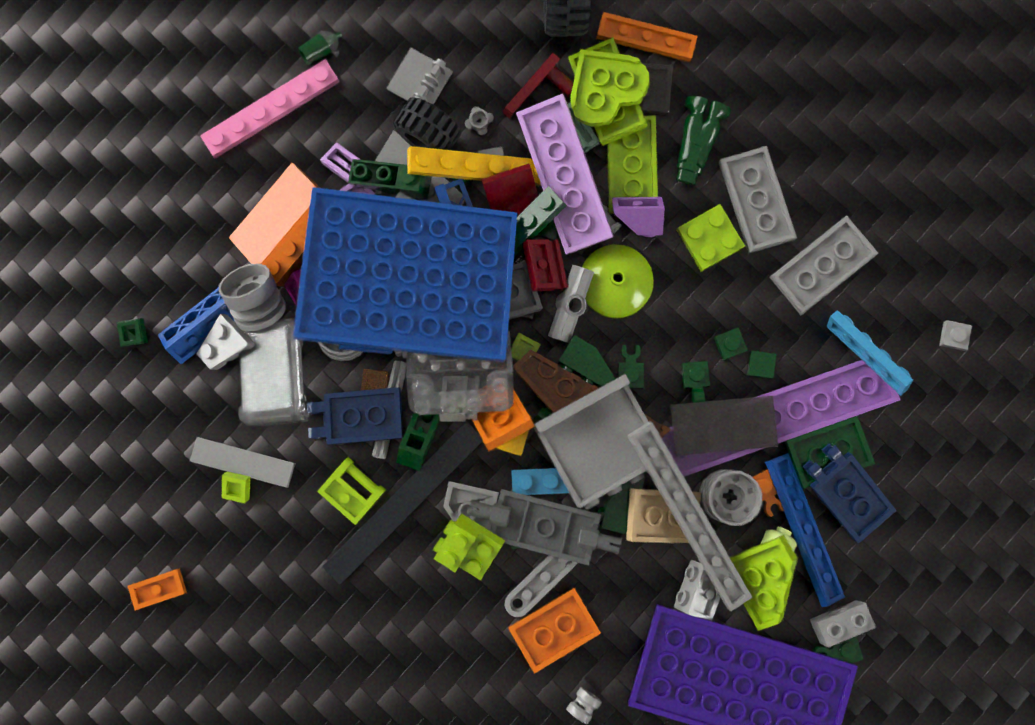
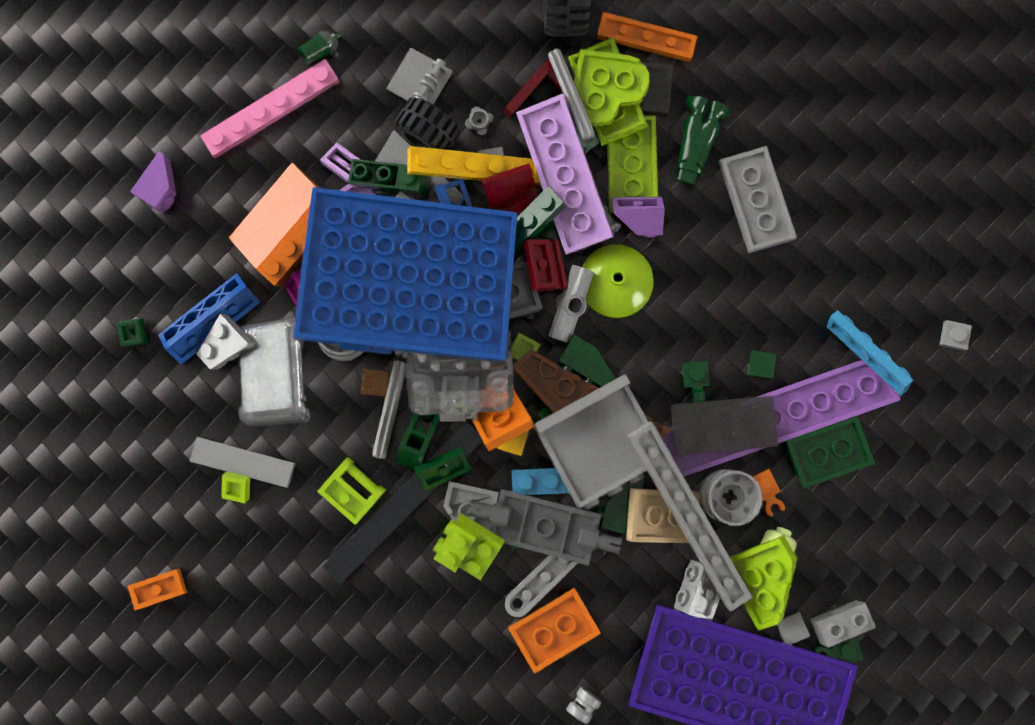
(157, 184): none -> medium lavender slope
(252, 297): light grey wheel -> none
(359, 416): dark blue tile -> none
(442, 468): none -> dark green plate
(571, 94): none -> light grey axle
(633, 370): dark green plate -> none
(710, 237): lime plate -> none
(730, 344): dark green plate -> none
(792, 628): none -> light grey tile
(805, 530): blue tile -> none
(823, 265): light grey tile -> none
(849, 493): dark blue tile -> none

